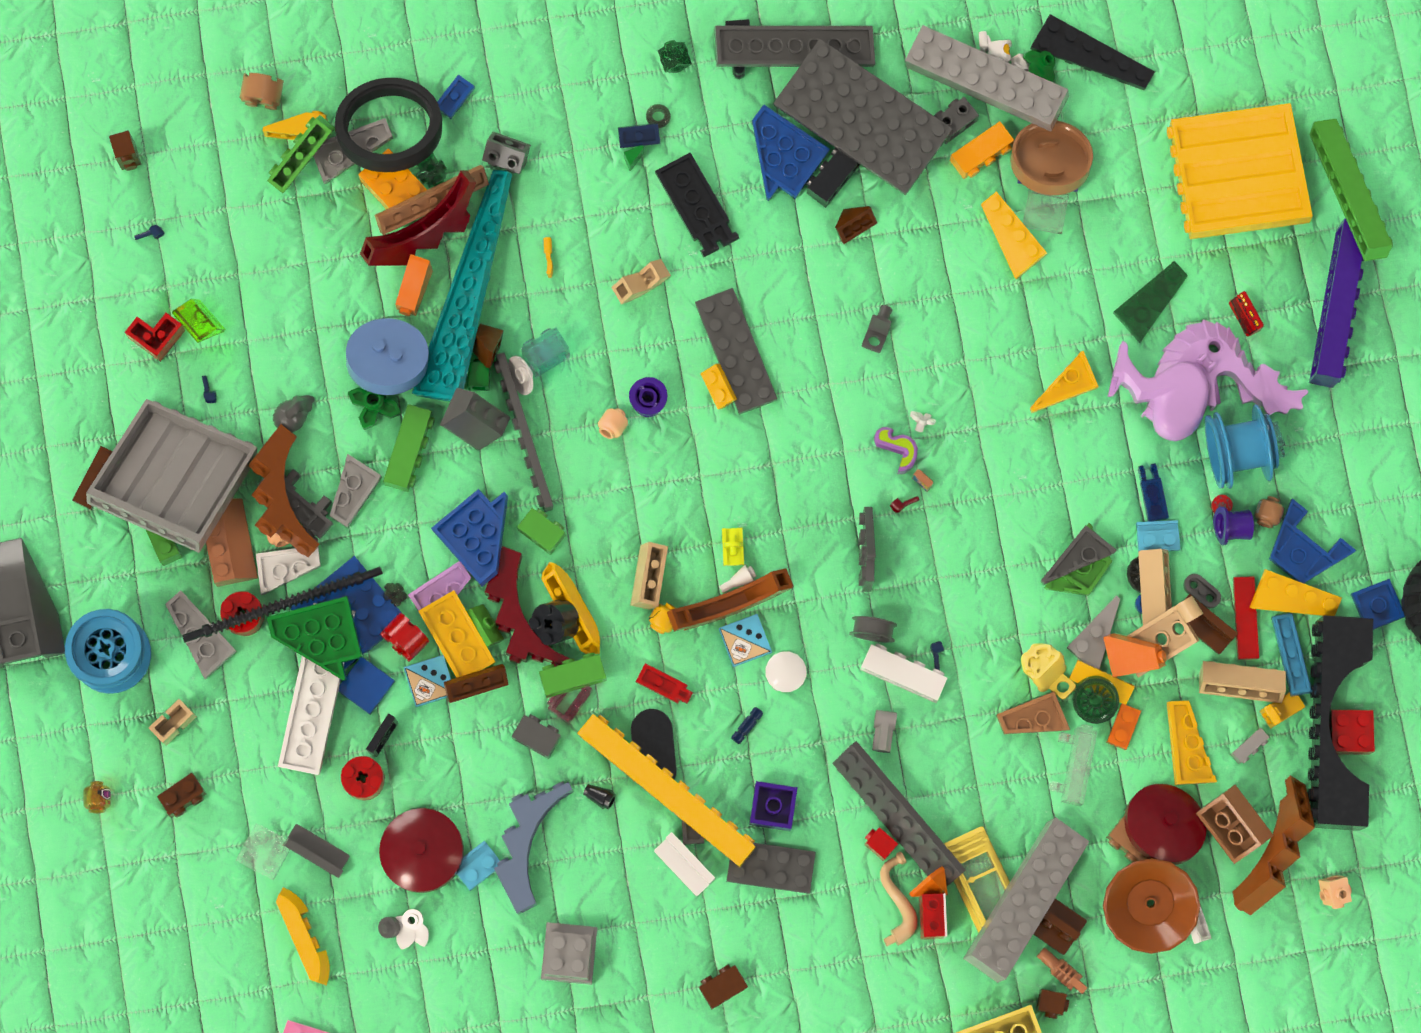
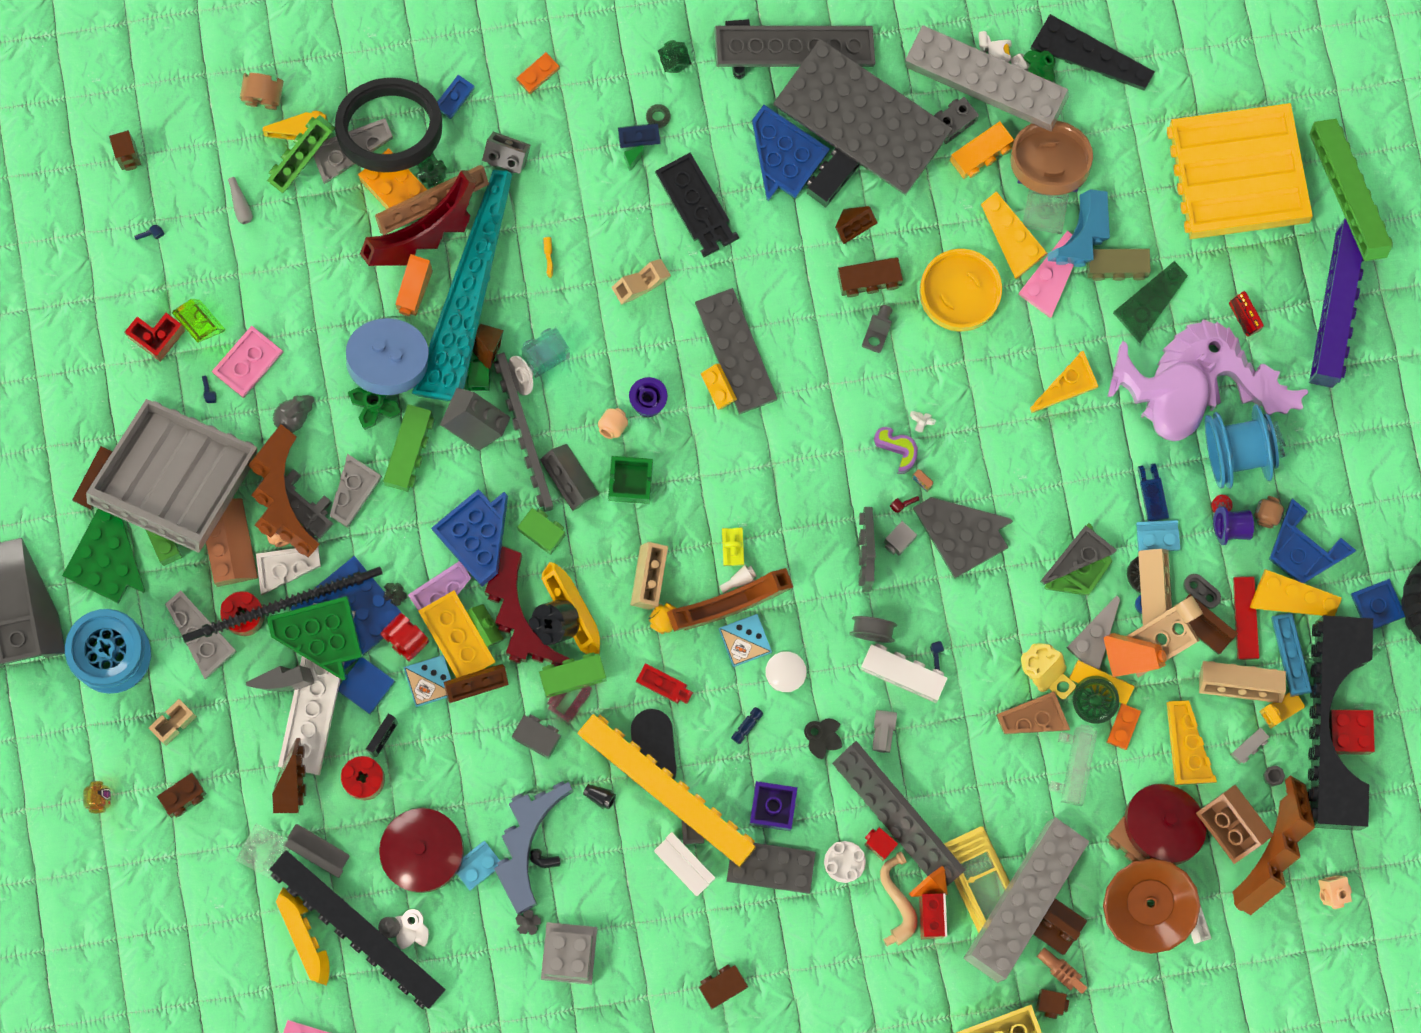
(105, 559): none -> green wing
(241, 207): none -> light grey piece
(247, 361): none -> bright pink tile
(283, 679): none -> dark grey slope
(289, 786): none -> reddish brown slope
(356, 929): none -> black brick
(528, 922): none -> dark grey plant
(537, 73): none -> orange plate
(543, 862): none -> black arm
(569, 476): none -> dark grey panel
(630, 479): none -> green piece
(825, 738): none -> pearl dark grey plate
(844, 861): none -> white dish
(870, 277): none -> reddish brown brick
(899, 539): none -> light grey brick
(960, 290): none -> yellow brick
(961, 533): none -> dark grey wing
(1047, 282): none -> bright pink wing
(1089, 232): none -> dark azure arch
(1119, 264): none -> olive brick
(1273, 776): none -> dark grey tile

